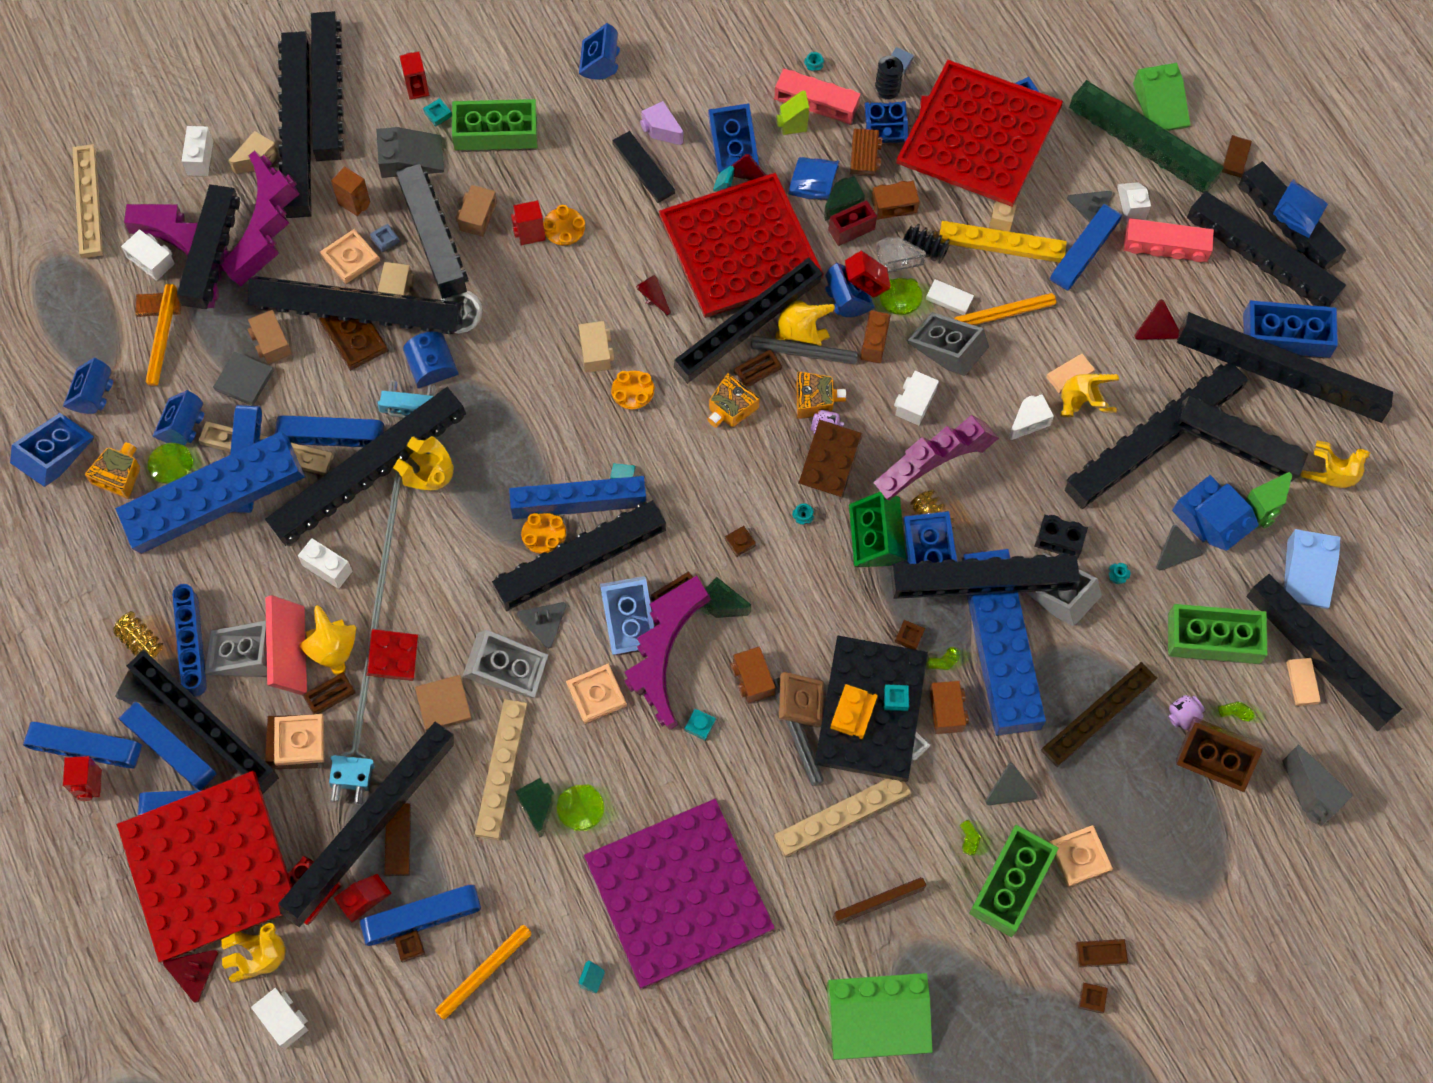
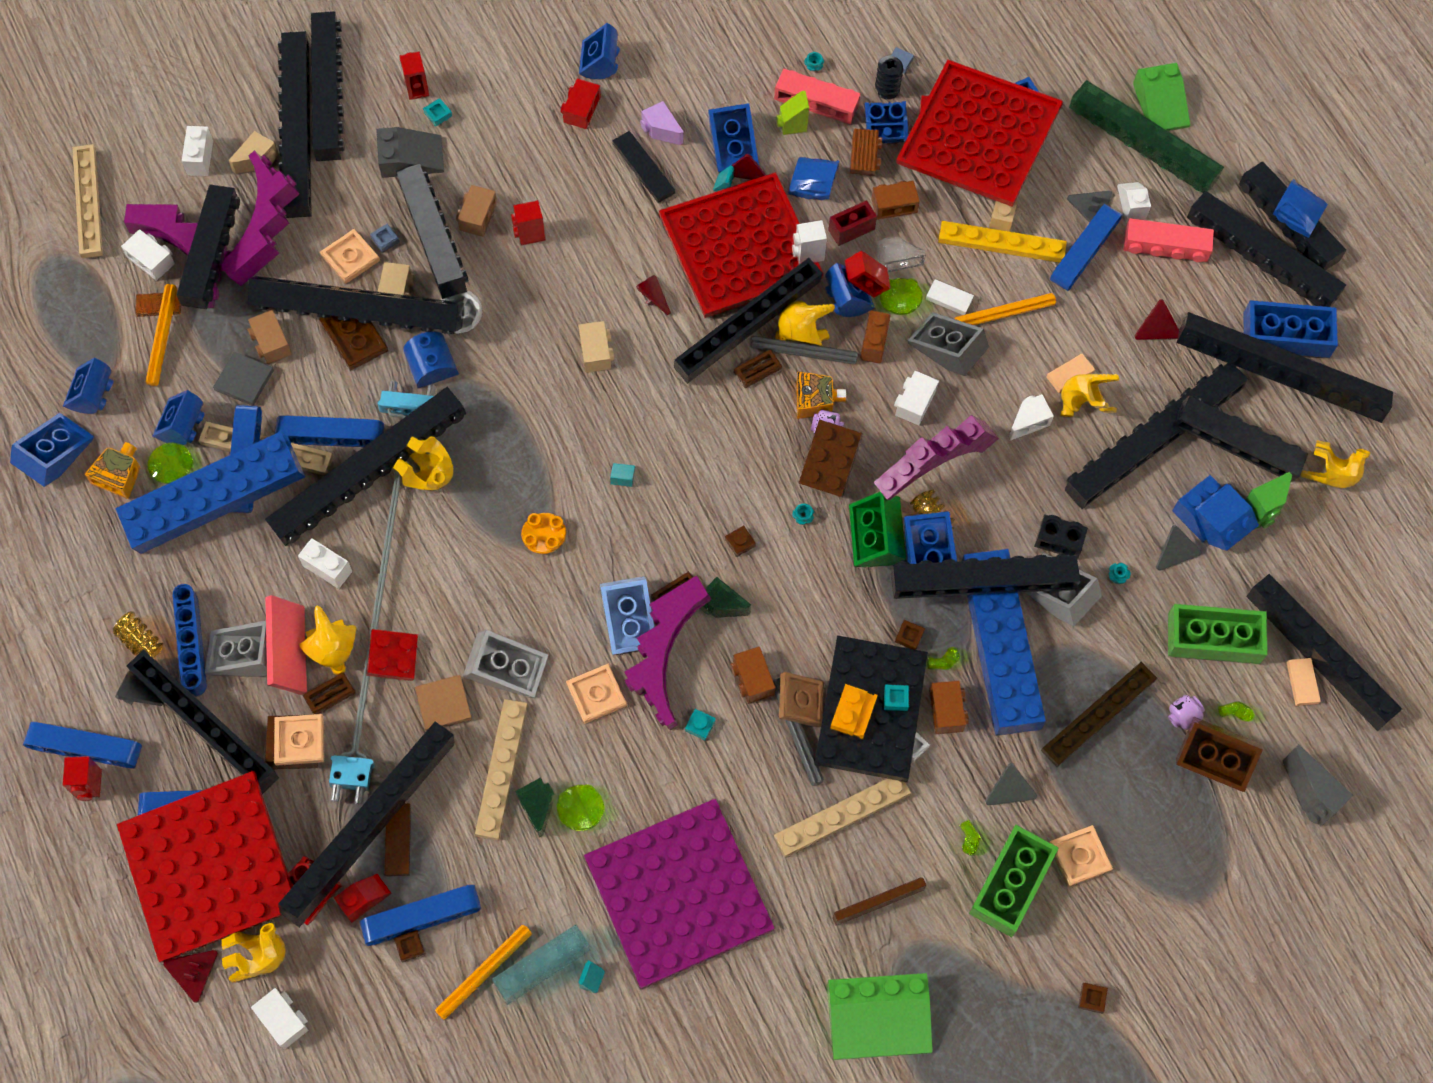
(167, 746): blue beam -> none
(351, 191): dark orange brick -> none
(494, 124): bright green brick -> none
(541, 964): none -> clear light blue brick
(543, 621): dark grey piece -> none
(564, 225): light orange dish -> none
(577, 497): blue brick -> none
(579, 555): black brick -> none
(581, 103): none -> red brick
(632, 389): light orange dish -> none
(731, 403): torso -> none
(810, 241): none -> white brick
(844, 195): clear green slope -> none
(927, 242): black piece -> none
(1101, 953): reddish brown tile -> none
(1236, 156): reddish brown tile -> none
(1311, 567): light blue slope -> none

